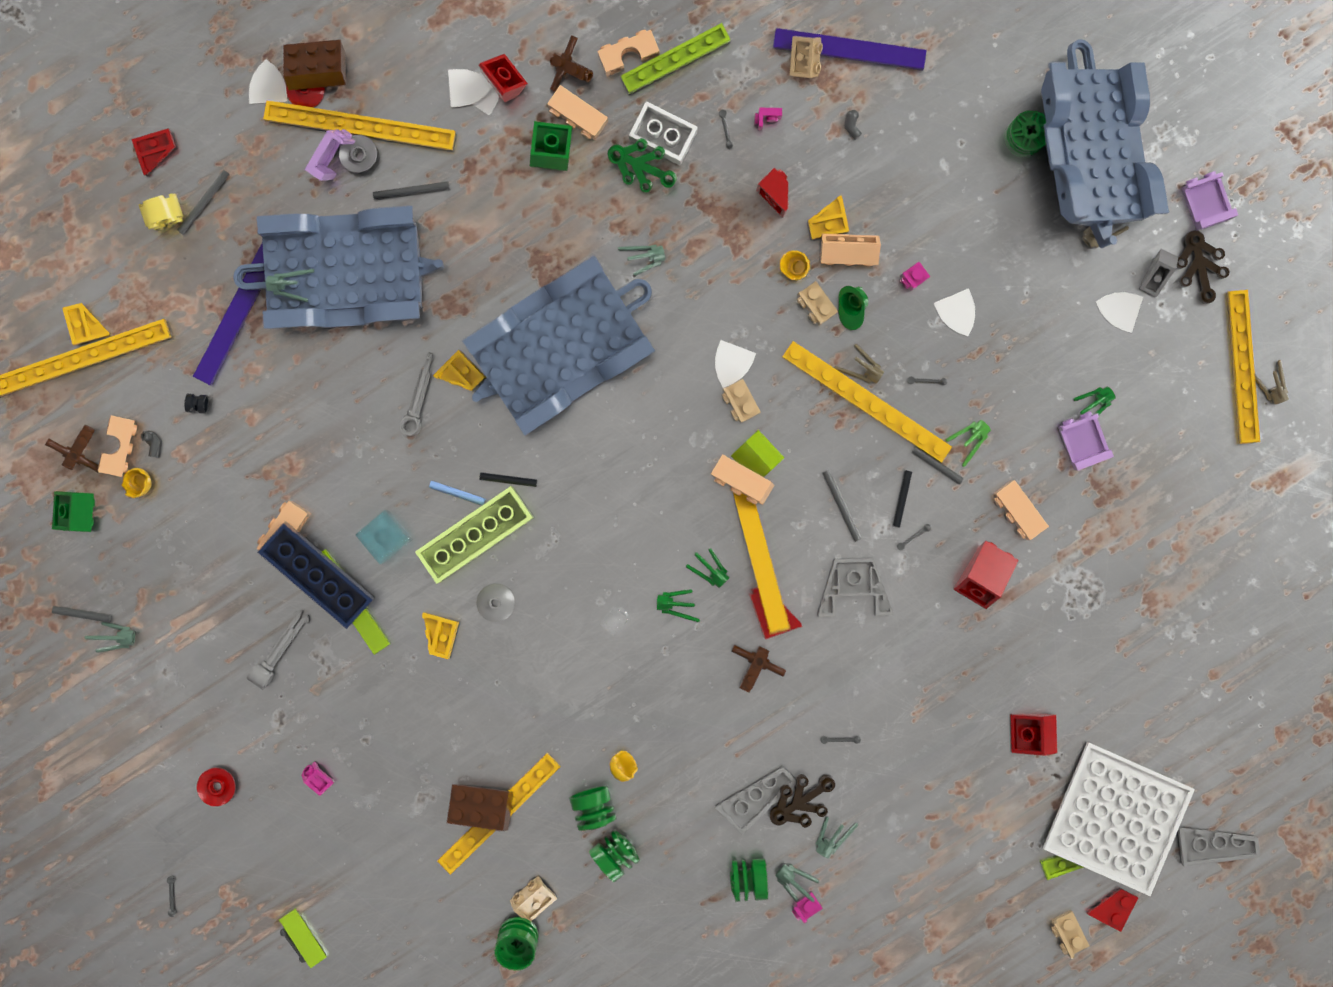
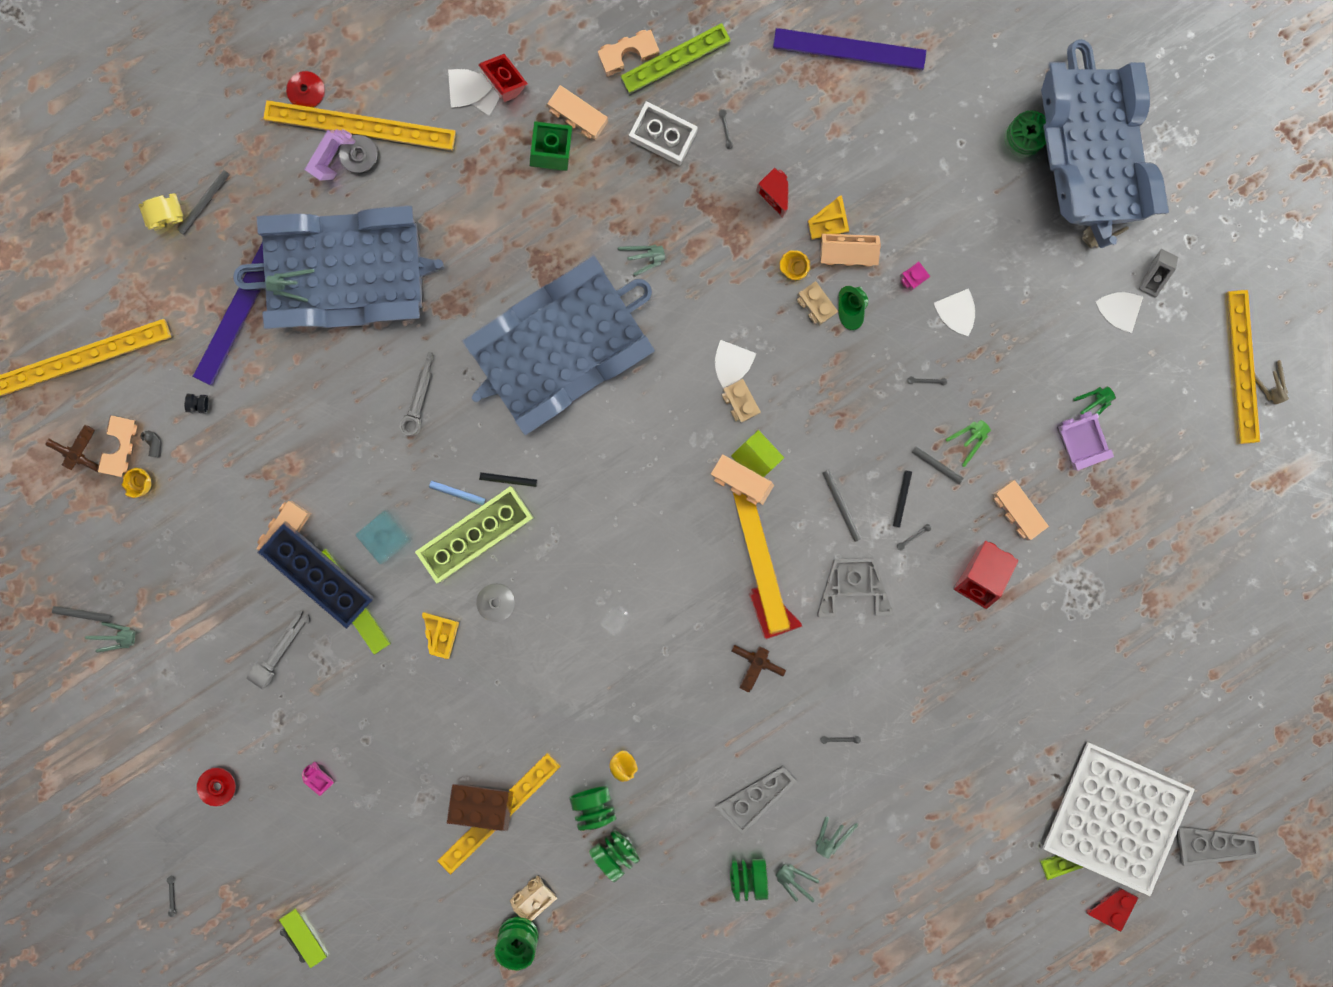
(73, 511): green slope -> none
(83, 325): yellow wing -> none
(153, 149): red wing -> none
(267, 85): white sticker -> none
(314, 64): reddish brown brick -> none
(411, 190): dark grey bar -> none
(460, 372): yellow wing -> none
(565, 64): reddish brown piece -> none
(639, 164): green plant -> none
(665, 603): green plant -> none
(718, 577): green plant -> none
(769, 114): dark pink bracket -> none
(800, 802): dark brown plant -> none
(805, 56): tan bracket -> none
(805, 908): dark pink bracket -> none
(850, 123): dark grey arm -> none
(867, 401): yellow plate -> none
(872, 371): dark tan plant -> none
(1034, 734): red slope -> none
(1069, 933): tan bracket -> none
(1201, 263): dark brown plant -> none
(1208, 201): lavender panel -> none

